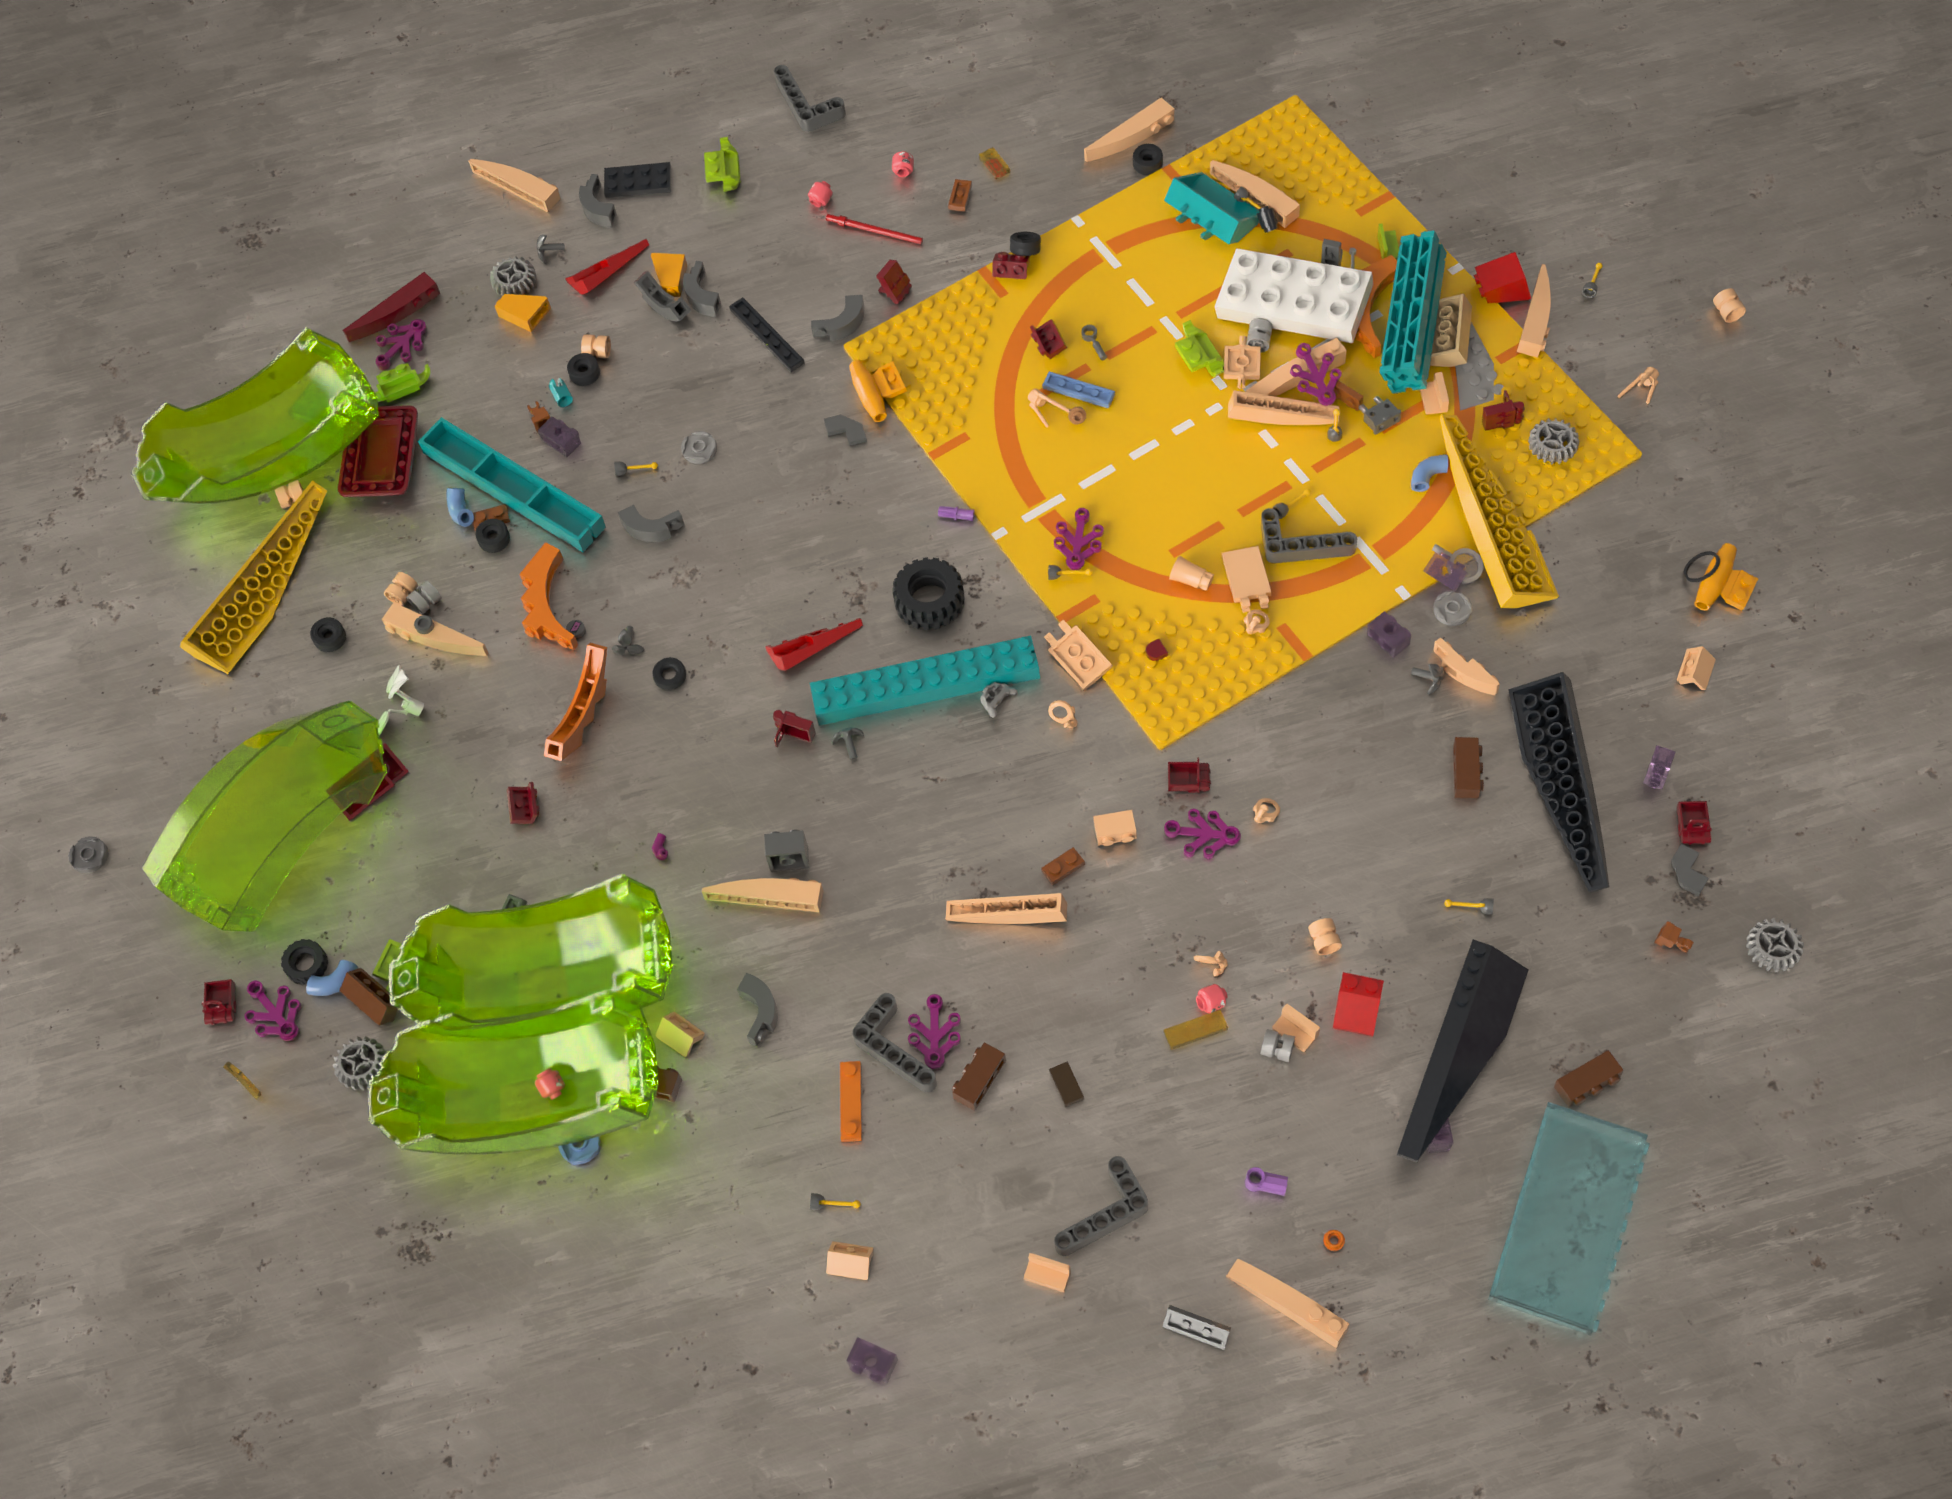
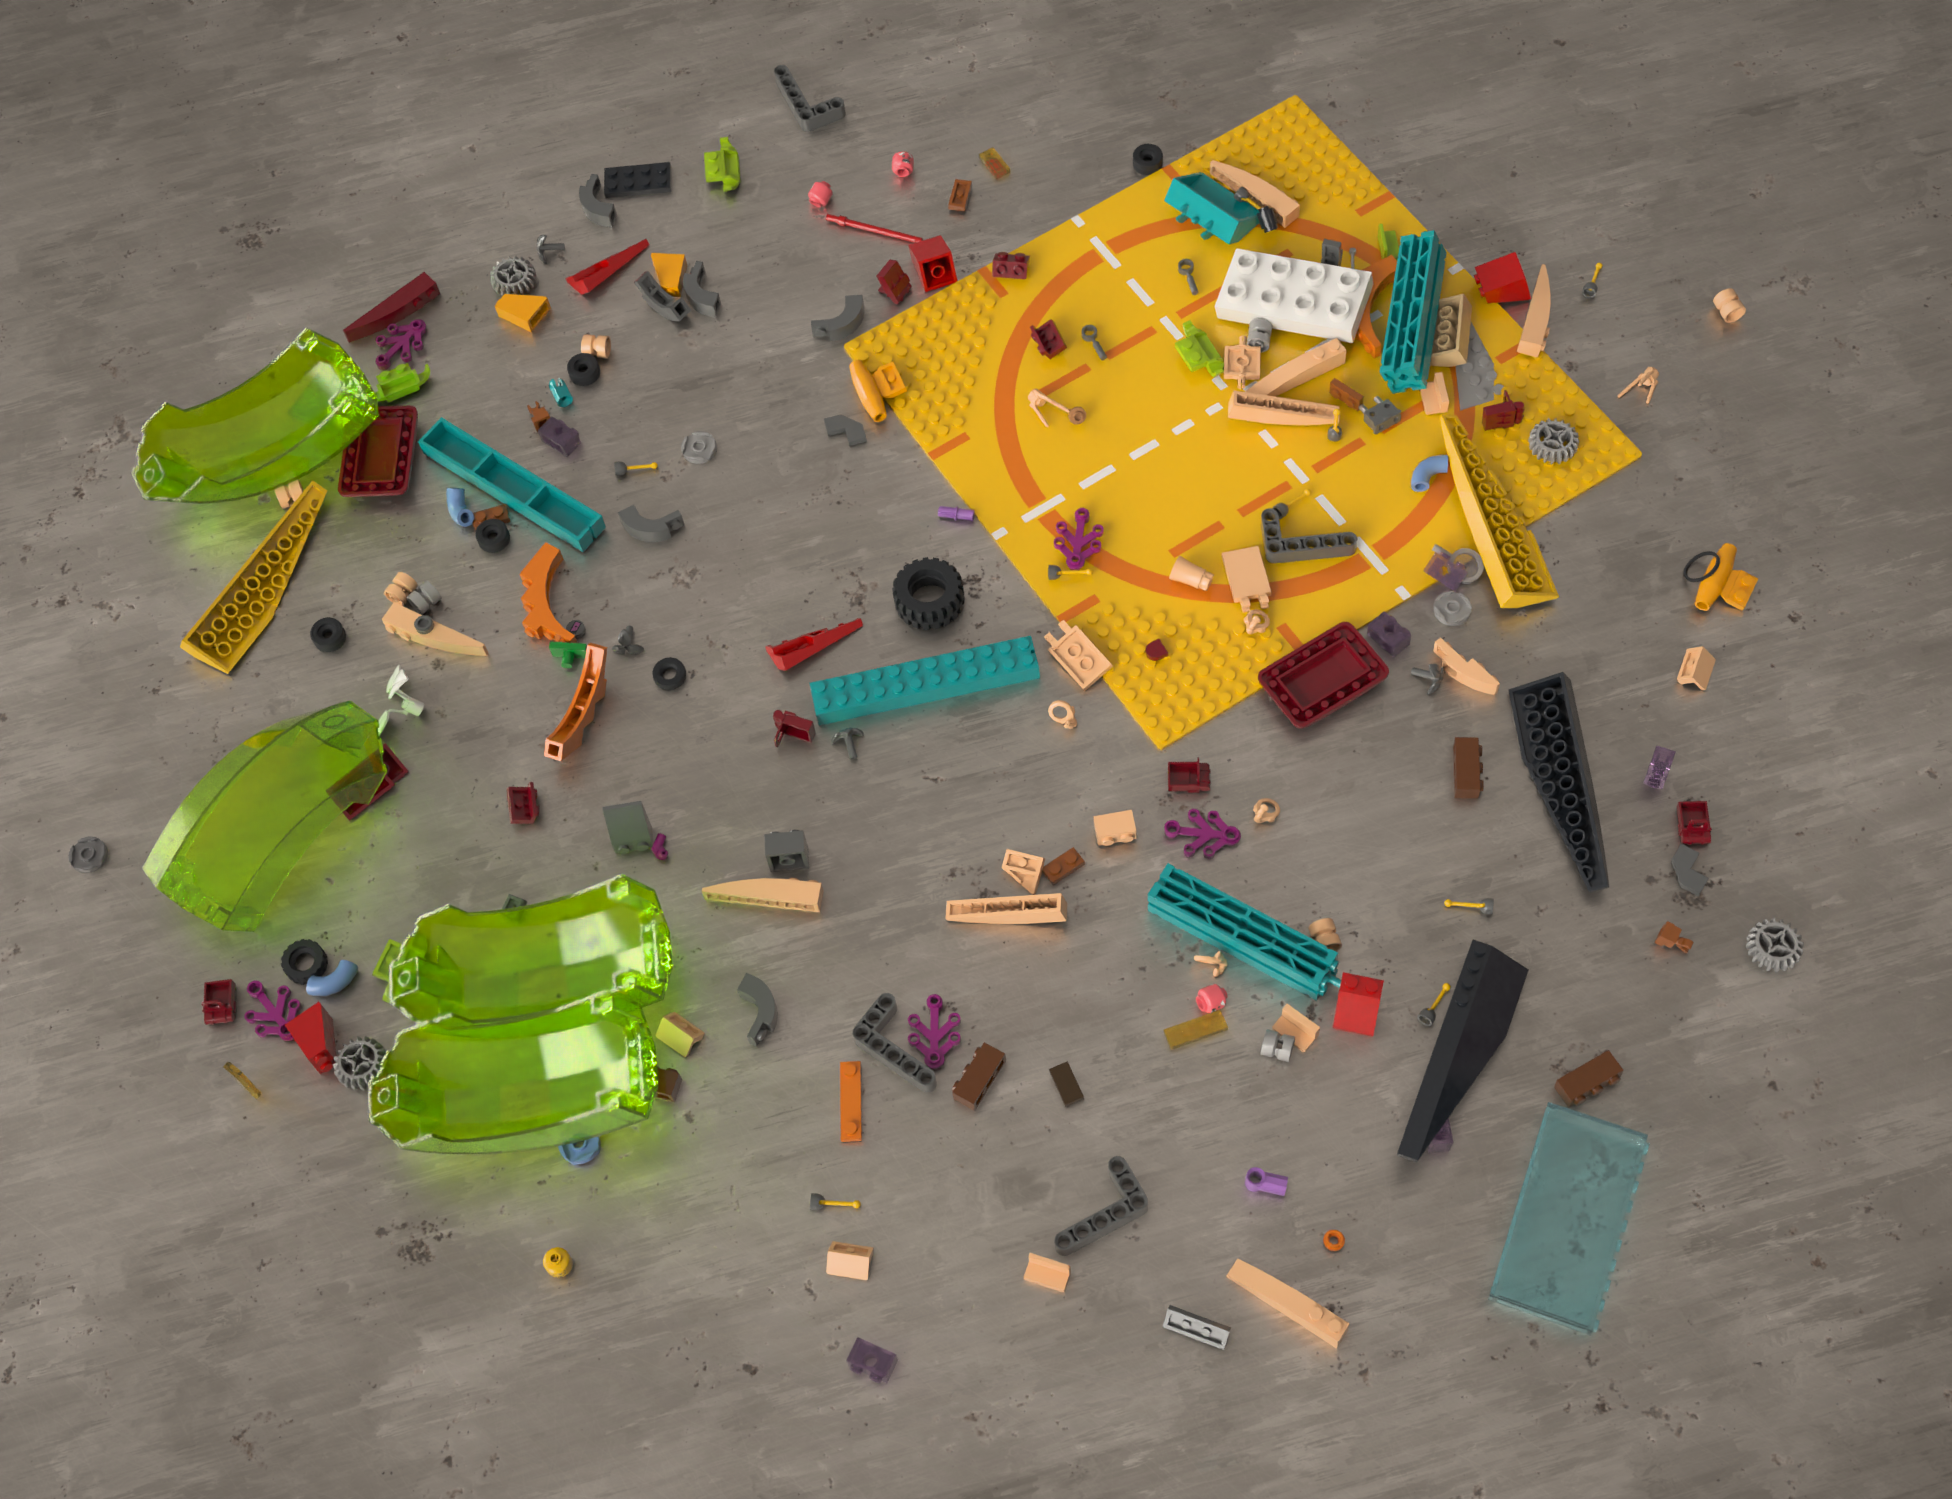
(315, 1036): none -> red slope
(368, 996): reddish brown brick -> none
(518, 182): light nougat slope -> none
(549, 1083): coral head -> none
(557, 1262): none -> yellow head
(568, 652): none -> green tile
(628, 827): none -> dark grey slope
(767, 334): black tile -> none
(933, 263): none -> red slope
(993, 696): light grey piece -> none
(1024, 869): none -> light nougat wing
(1025, 243): black tyre -> none
(1078, 389): medium blue tile -> none
(1132, 131): light nougat slope -> none
(1190, 279): none -> dark grey piece
(1244, 932): none -> teal piece
(1316, 376): magenta plant -> none
(1323, 675): none -> dark red wedge
(1427, 1015): none -> dark grey hinge

